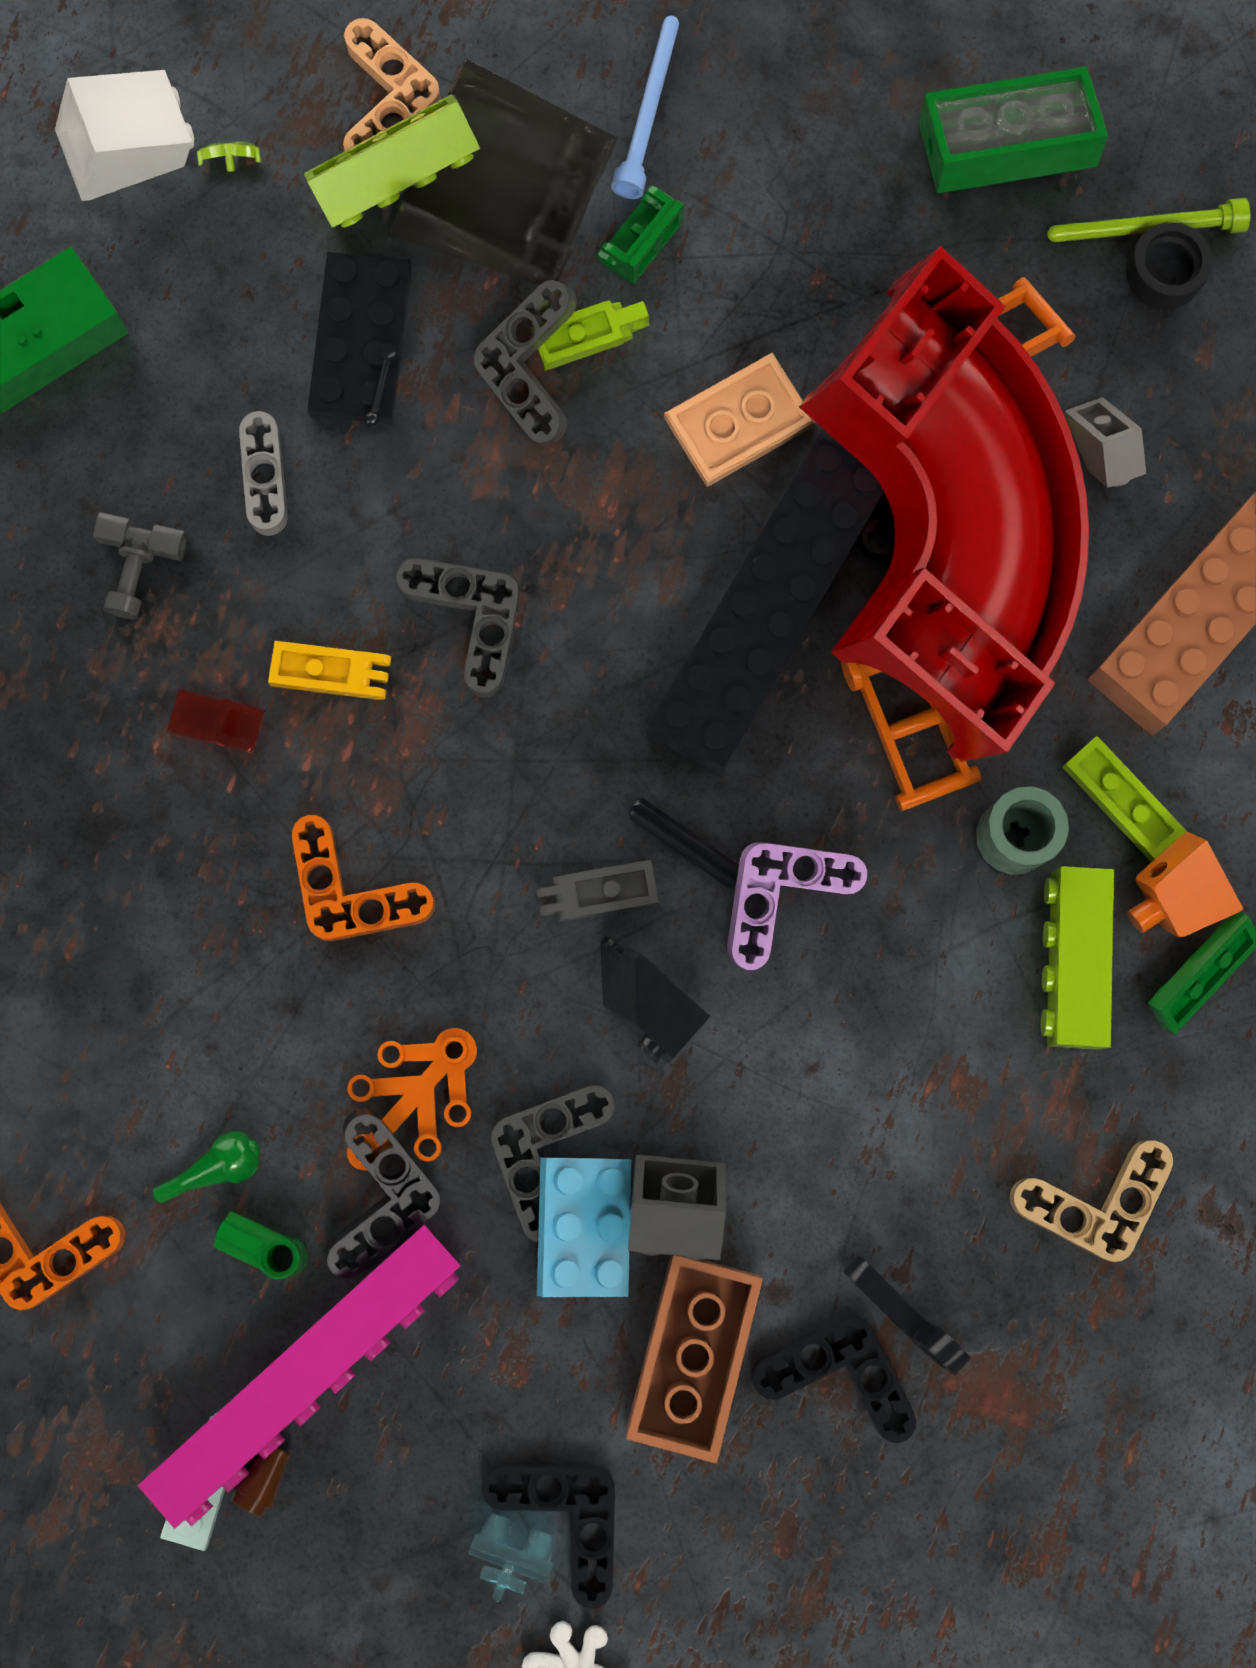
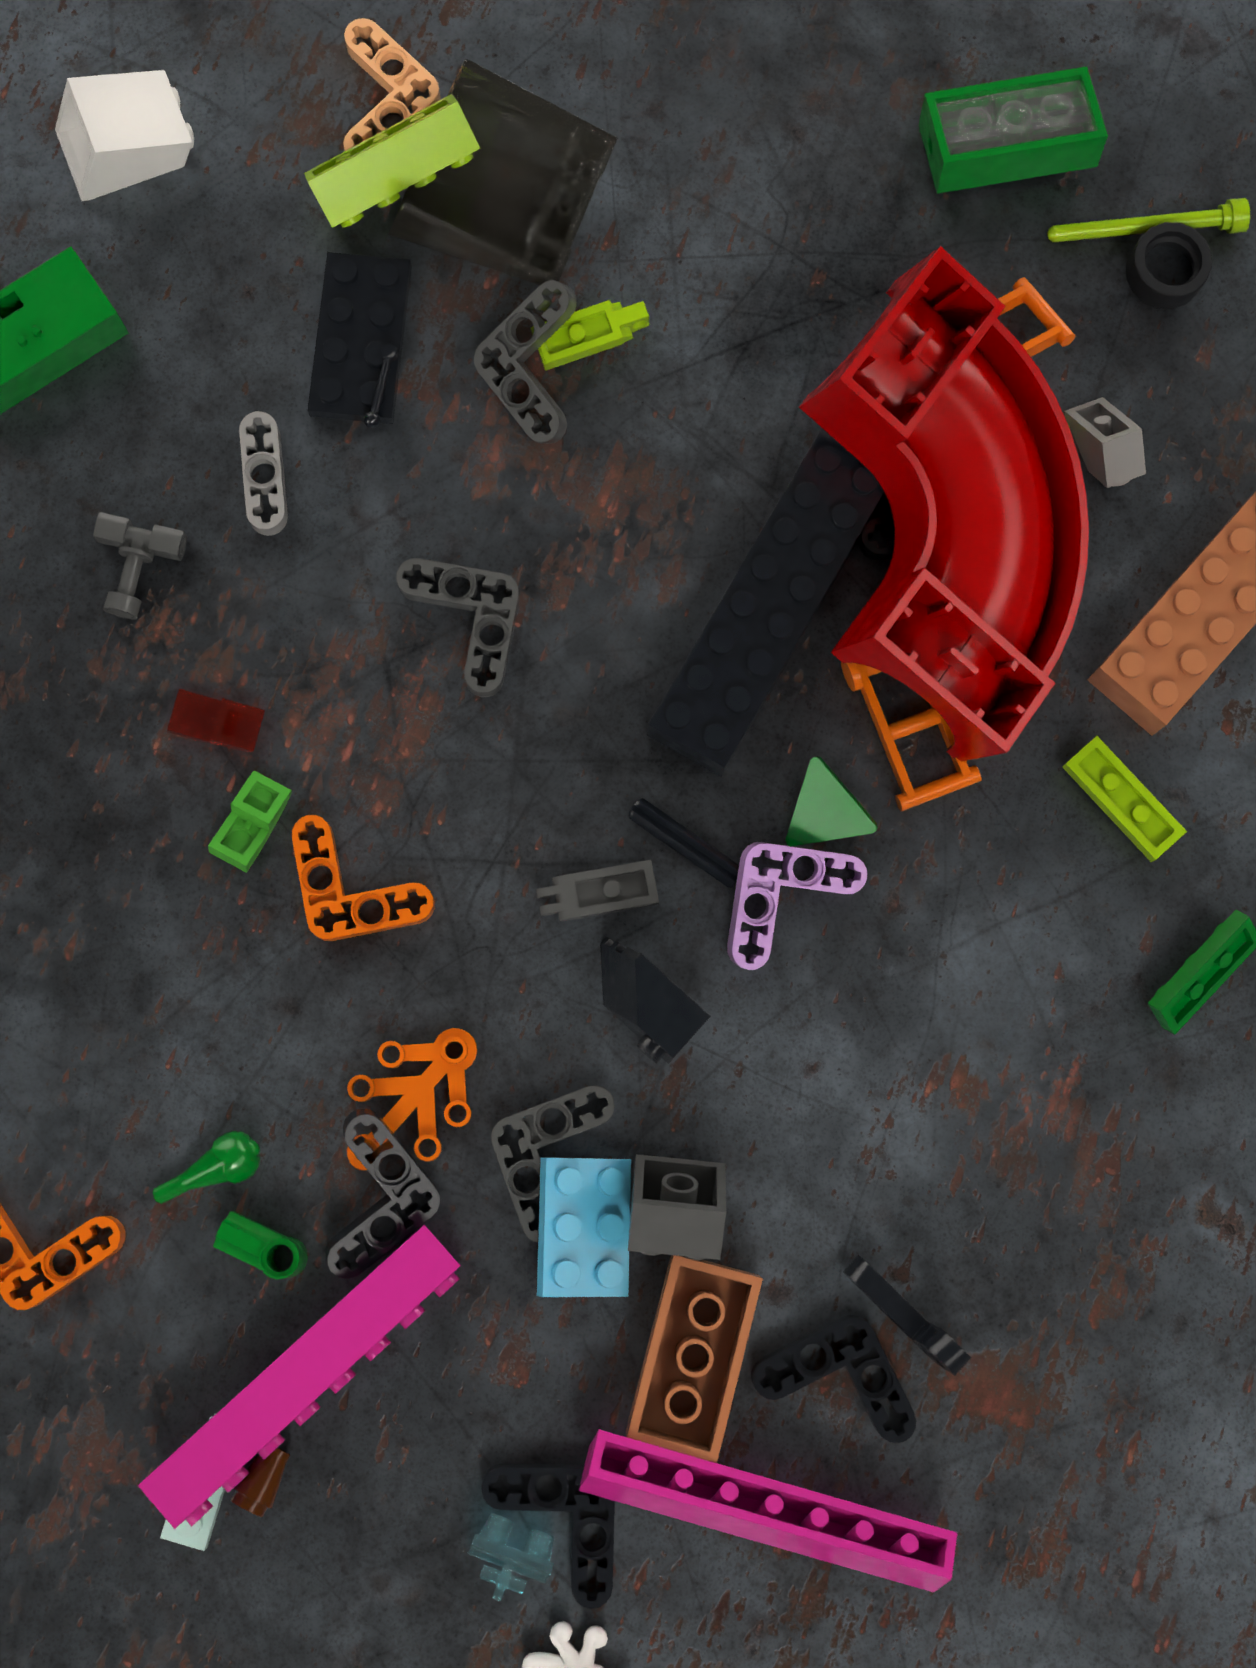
(228, 150): lime piece -> none
(250, 821): none -> bright green slope
(328, 670): yellow hinge -> none
(630, 177): light blue piece -> none
(642, 235): green hinge -> none
(739, 419): light nougat tile -> none
(768, 1511): none -> dark pink brick
(826, 809): none -> green piece
(1028, 810): sand green piece -> none
(1079, 958): lime brick -> none
(1096, 1221): tan beam -> none
(1184, 889): orange torso -> none

